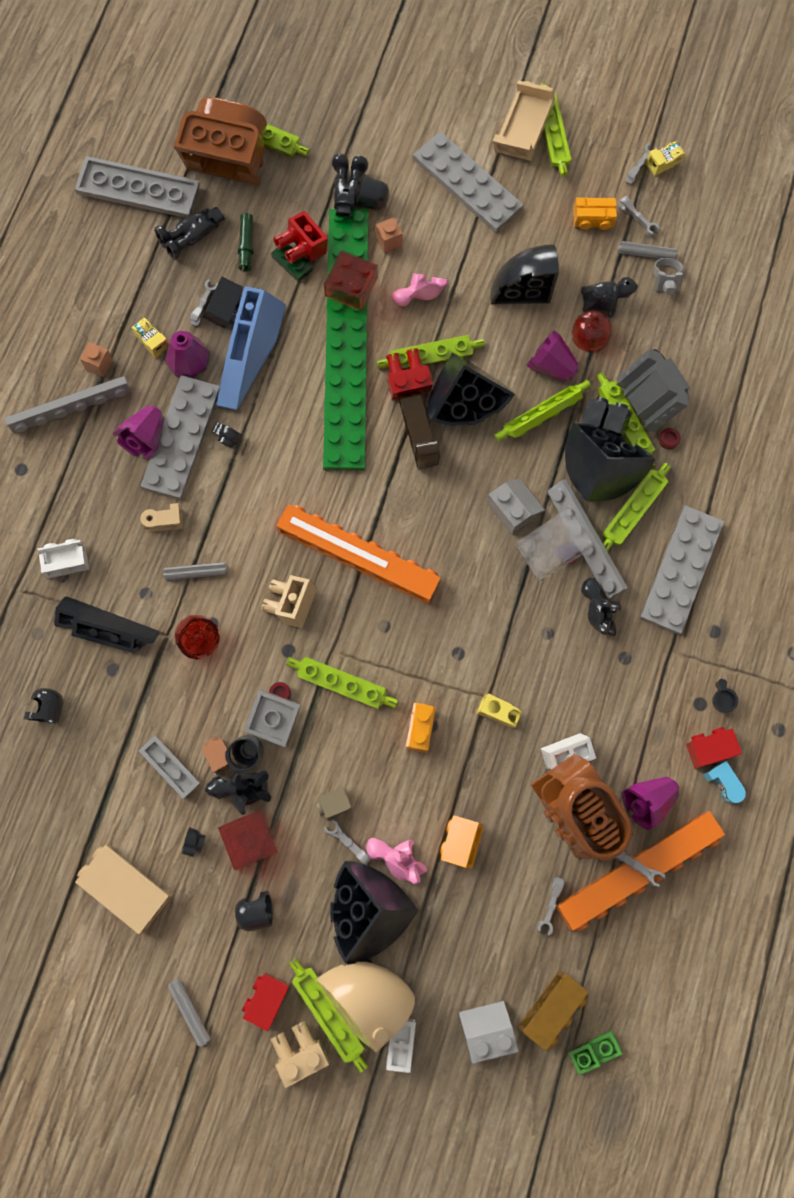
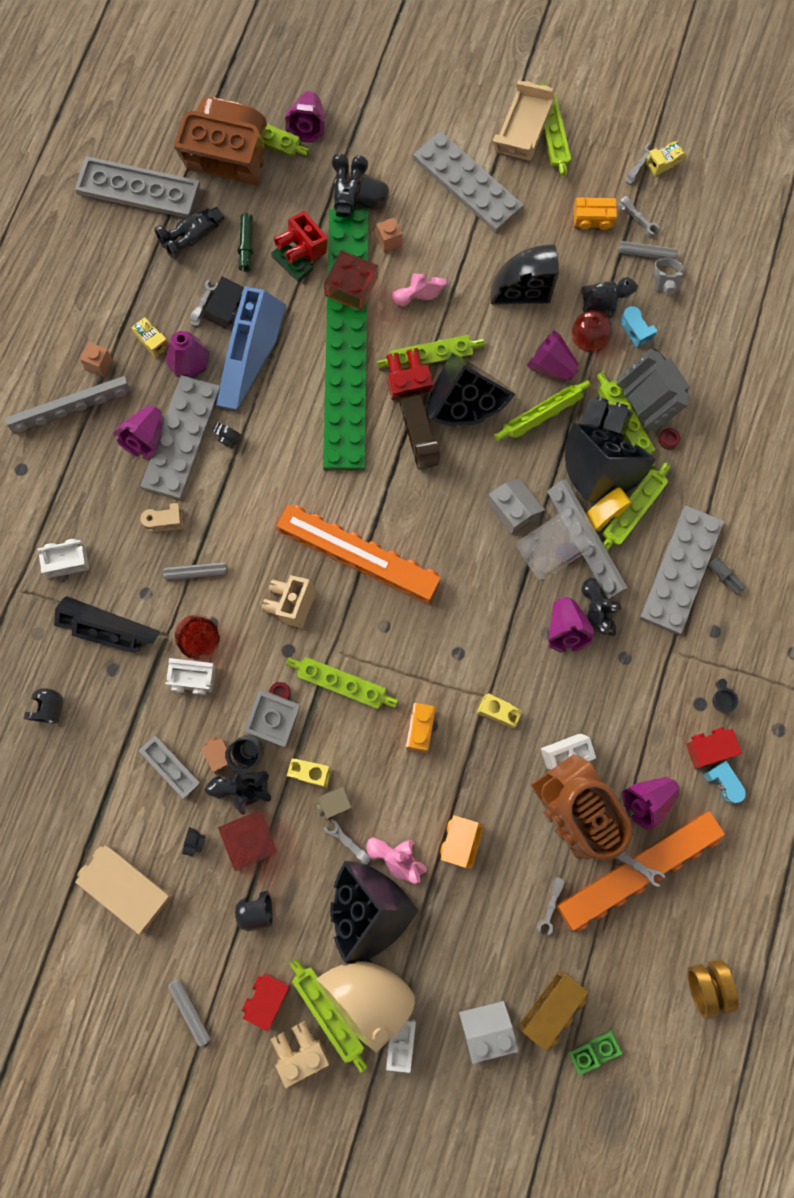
(190, 676): none -> white hinge
(306, 118): none -> magenta cone
(310, 772): none -> light yellow leg
(569, 627): none -> magenta cone
(608, 507): none -> yellow slope
(636, 327): none -> medium azure leg
(713, 989): none -> pearl gold wheel
(727, 576): none -> dark grey axle

